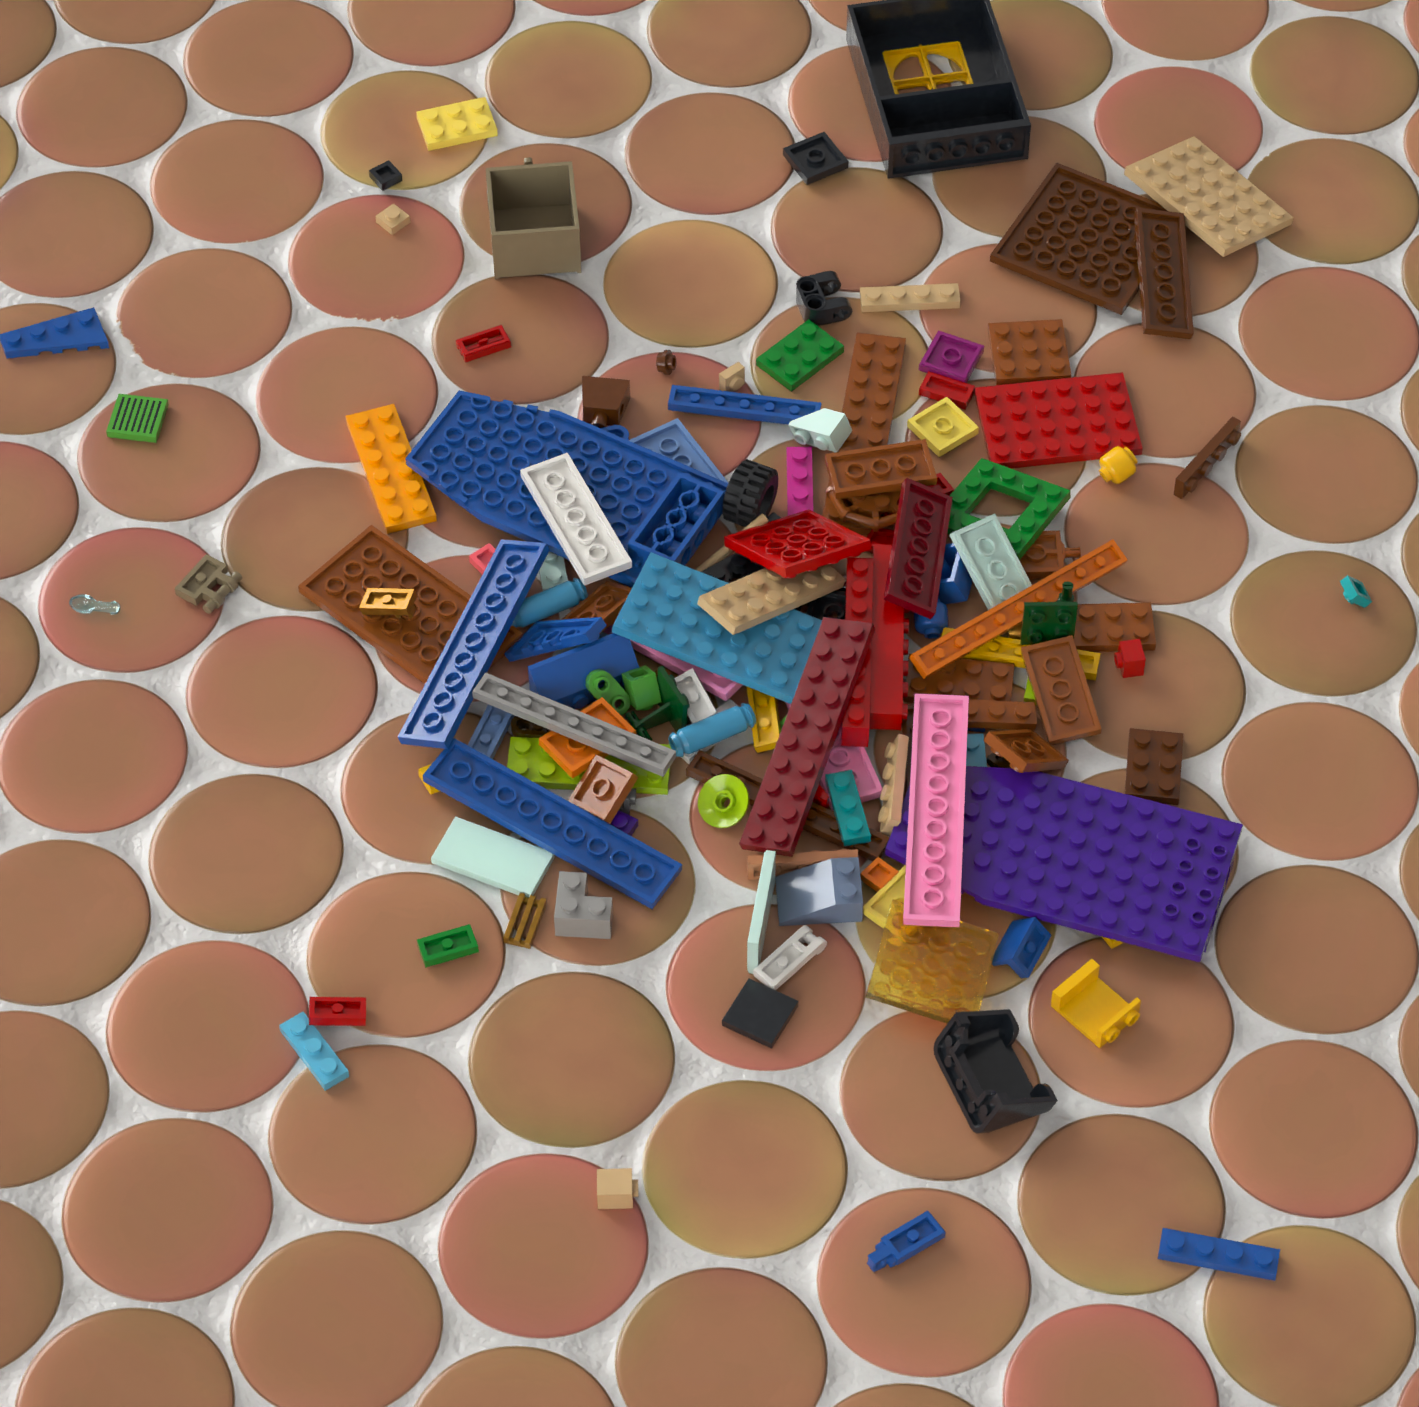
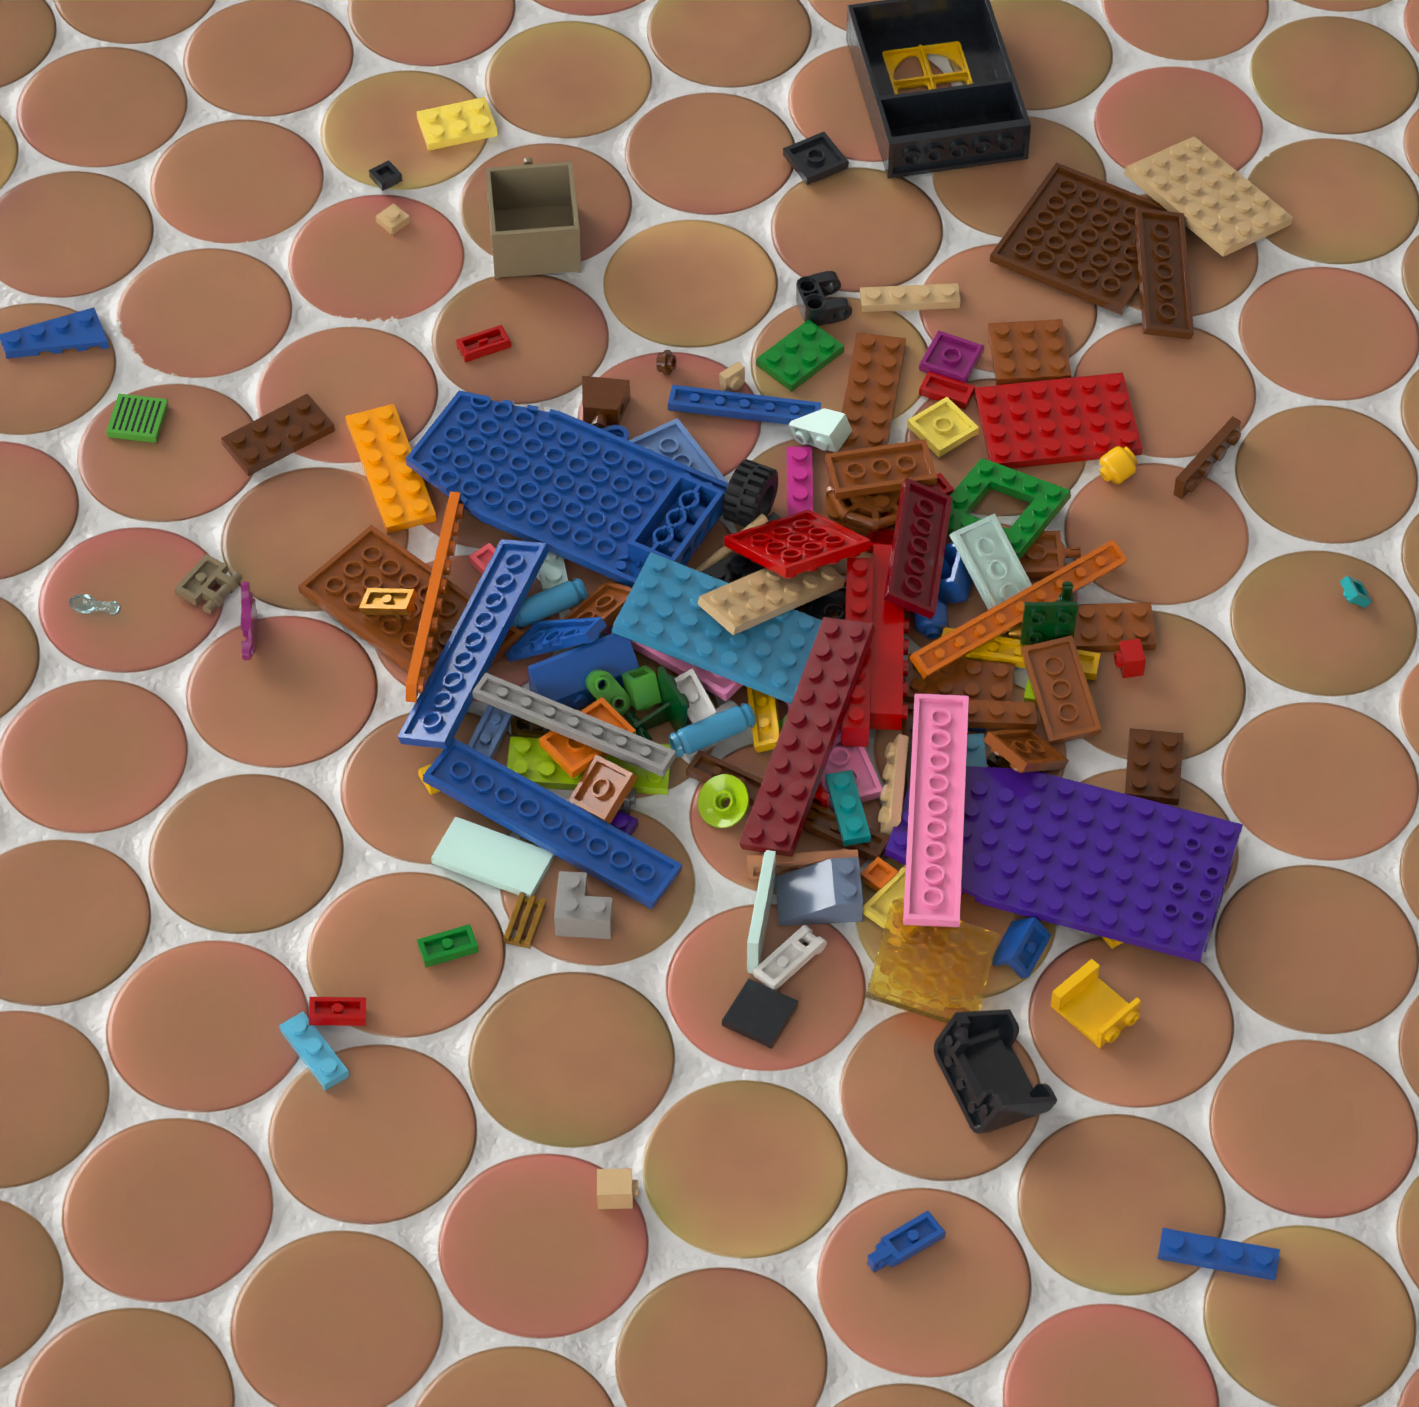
(248, 621): none -> magenta tile
(277, 434): none -> reddish brown plate
(433, 603): none -> orange plate
(576, 519): white plate -> none

